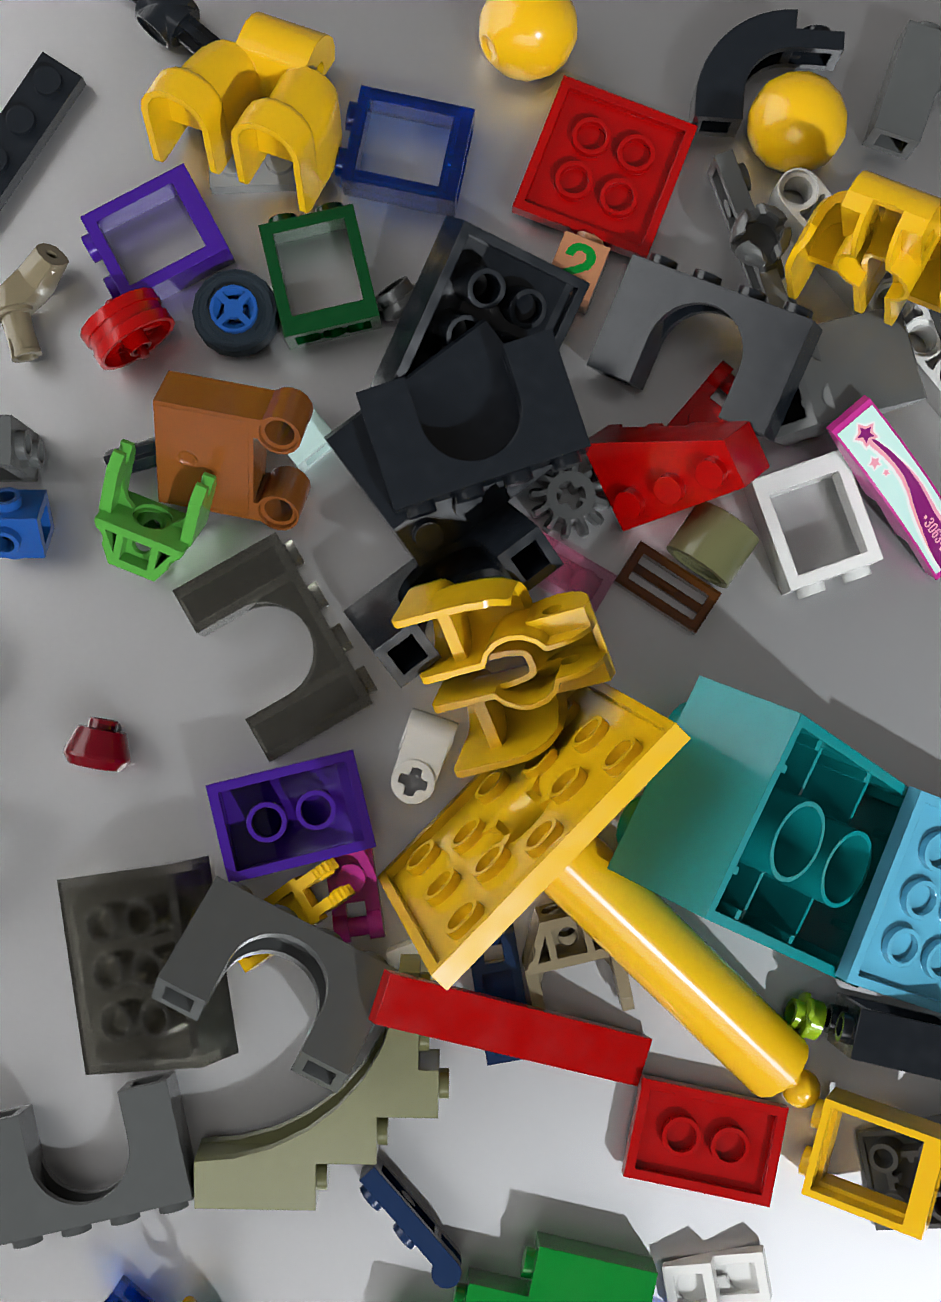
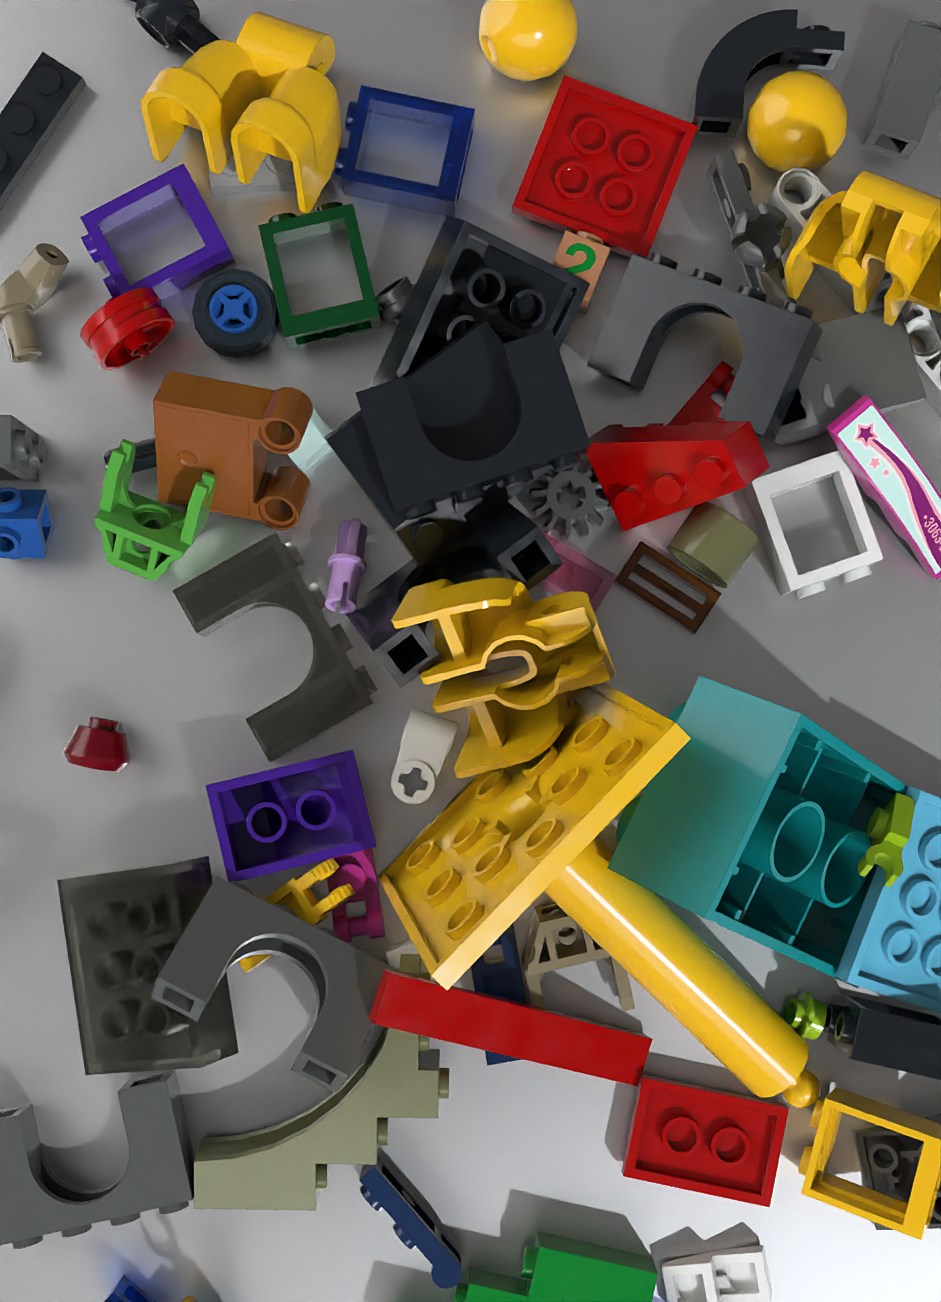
(347, 566): none -> lavender axle
(889, 833): none -> lime plate

